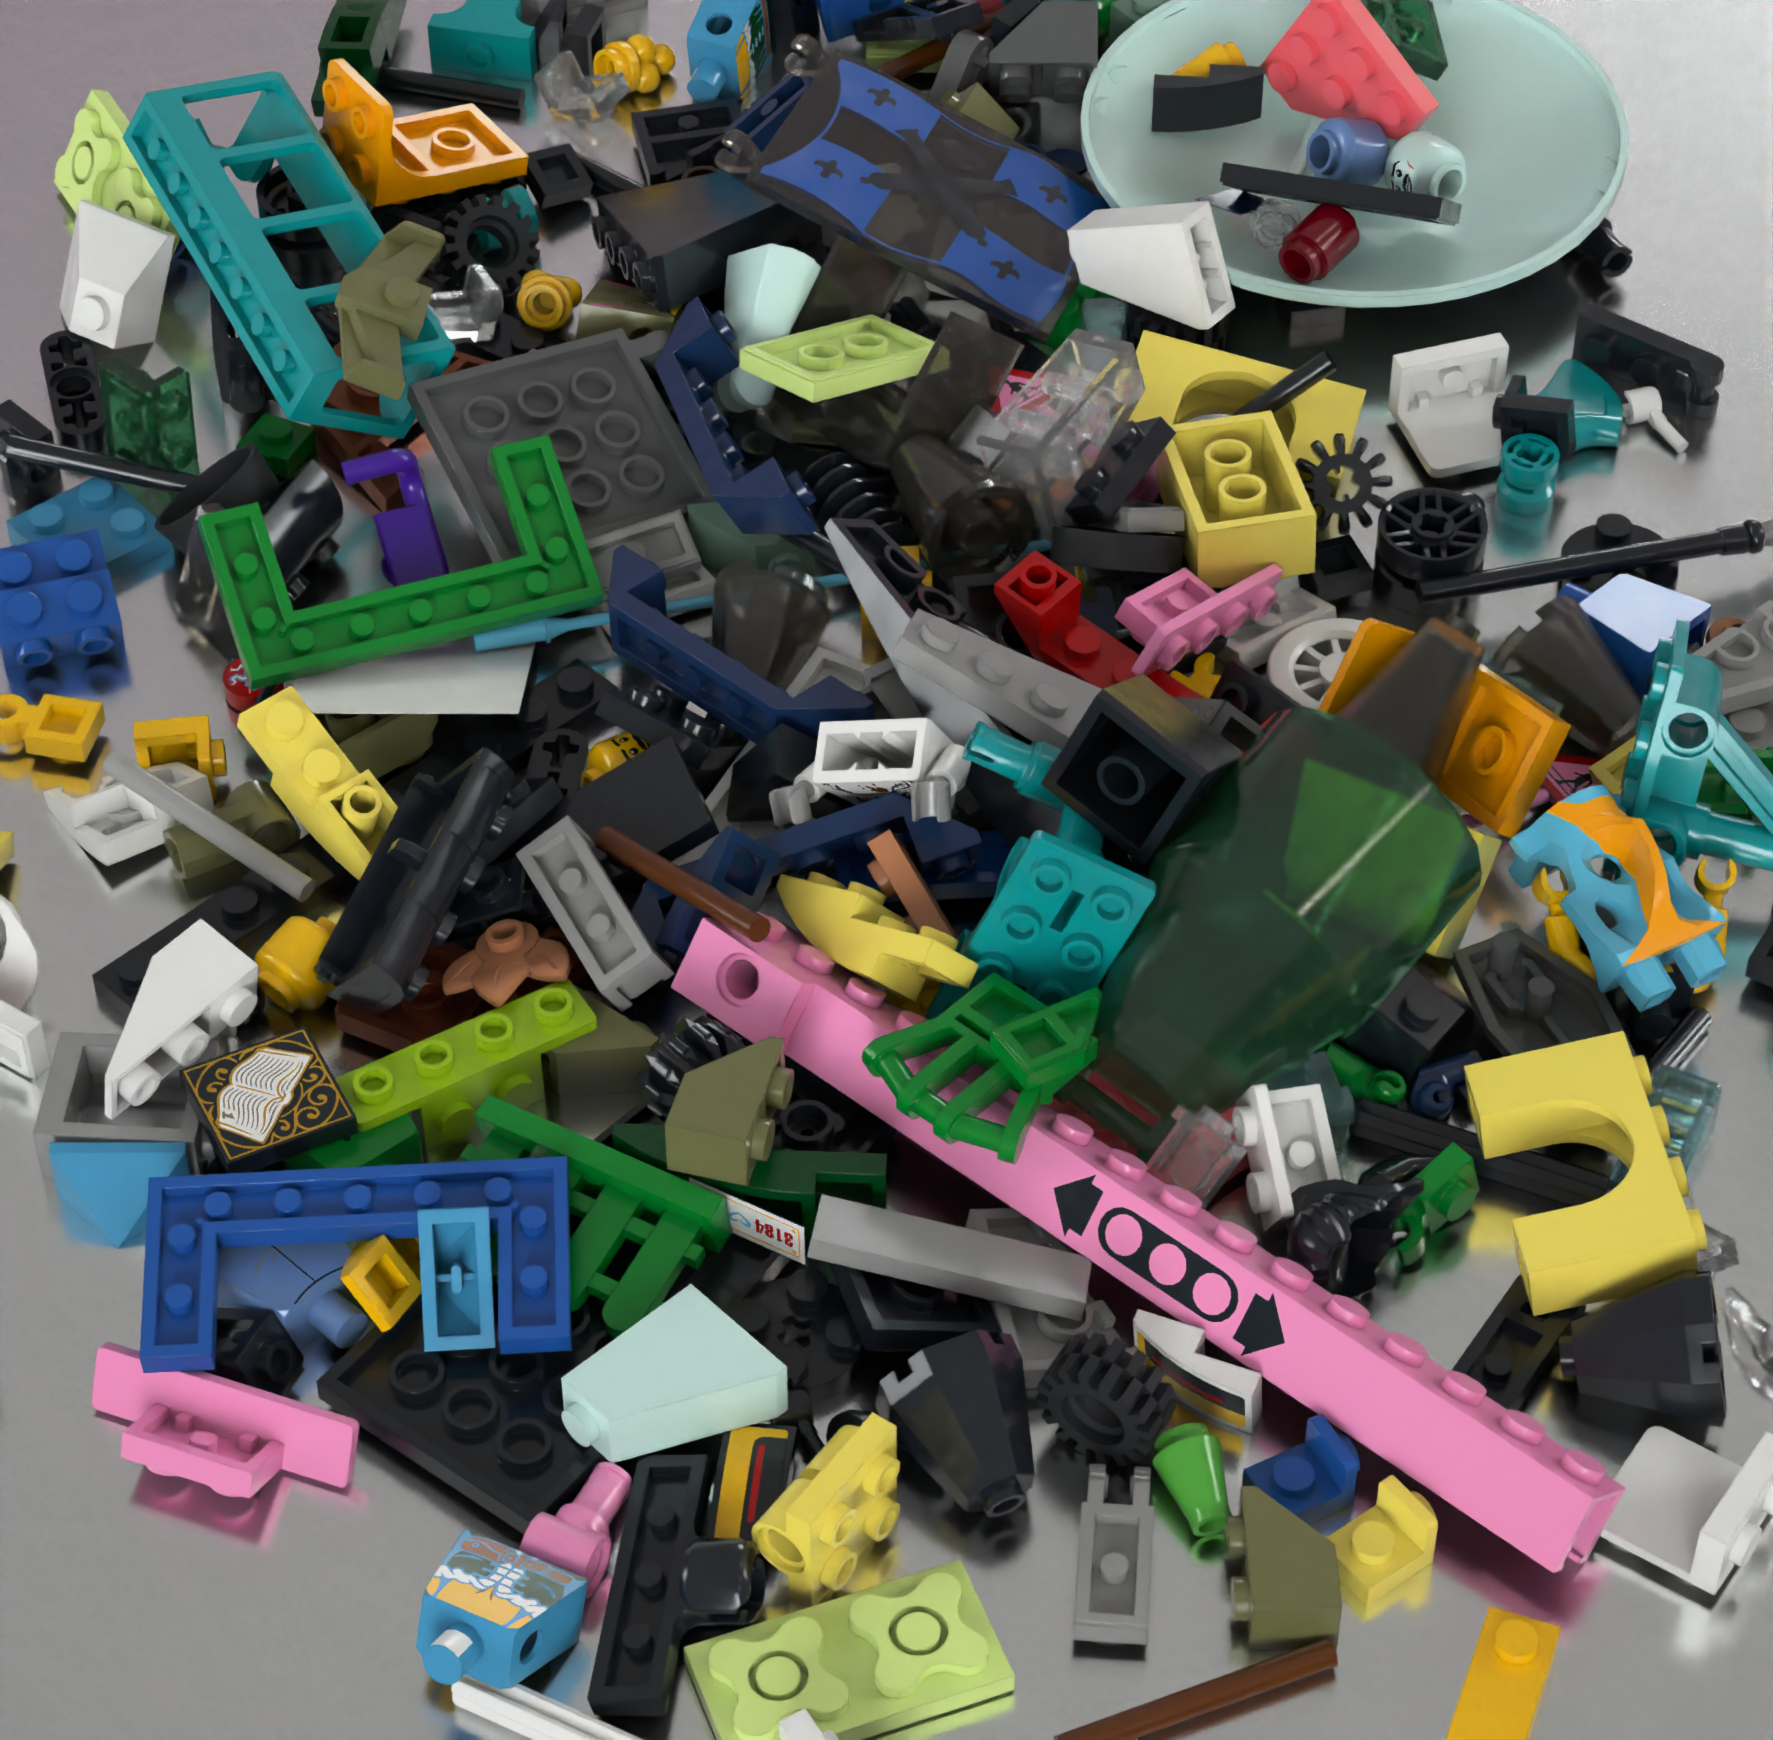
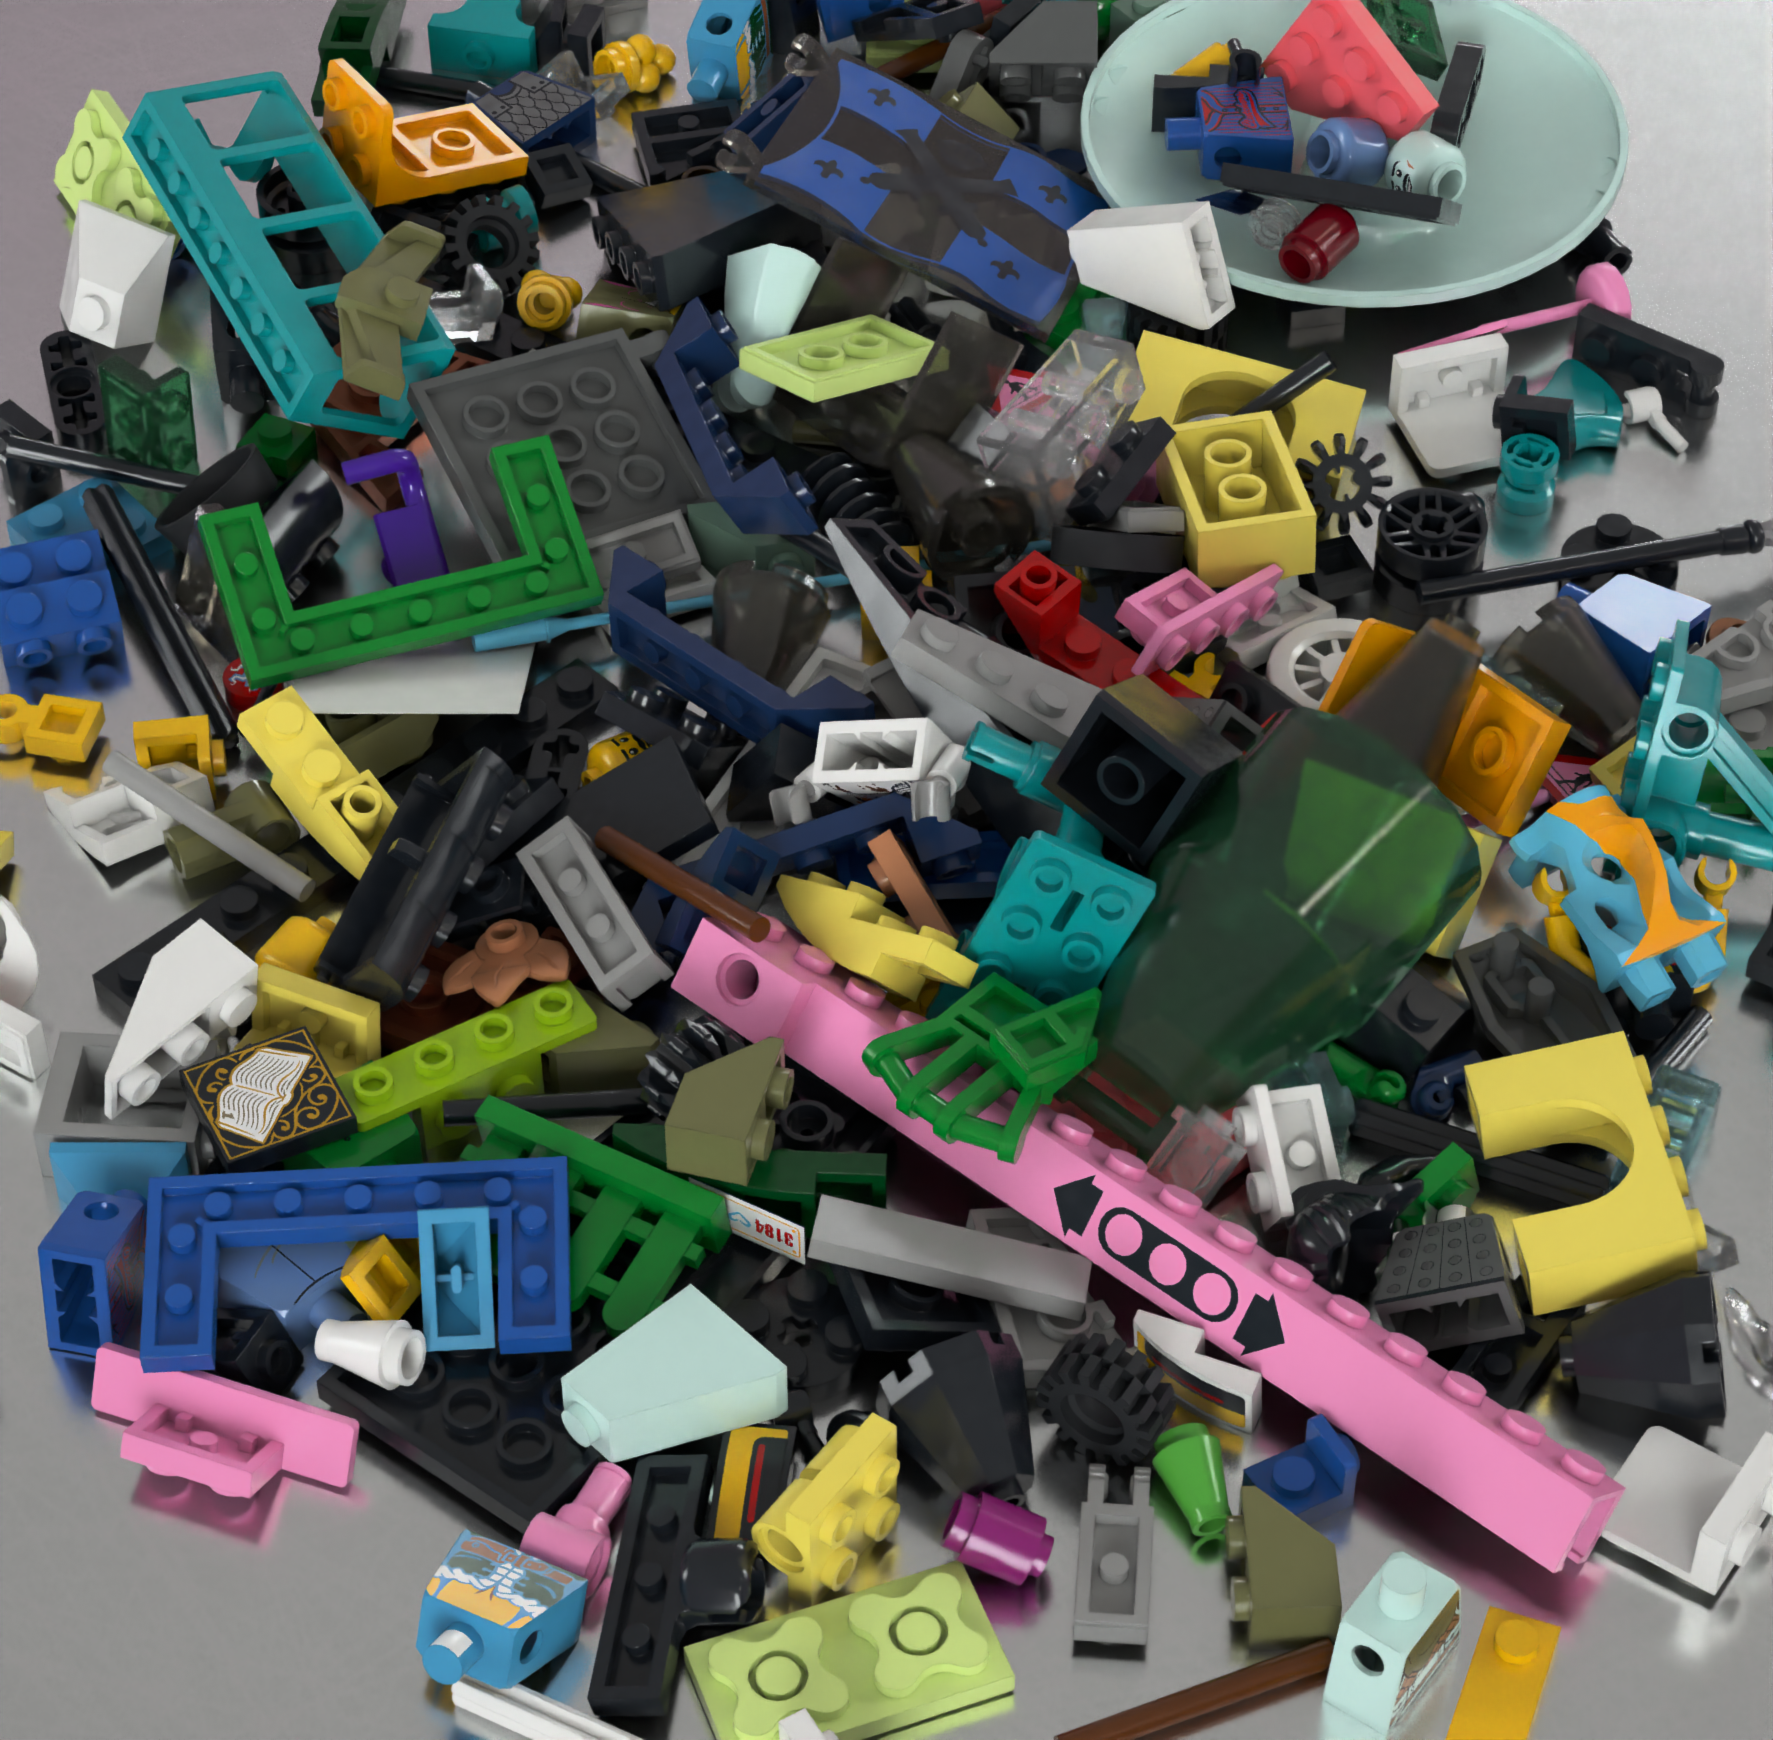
(93, 1270): none -> blue torso
(158, 612): none -> black axle
(338, 1021): none -> light yellow bracket
(376, 1350): none -> white cone
(537, 111): none -> torso
(554, 1105): none -> black bar
(997, 1537): none -> magenta brick
(1236, 127): none -> blue torso
(1242, 63): none -> black hand
(1386, 1542): light yellow bracket -> none
(1411, 1622): none -> light aqua torso
(1450, 1282): none -> dark grey torso
(1459, 92): none -> black beam
(1596, 284): none -> bright pink piece

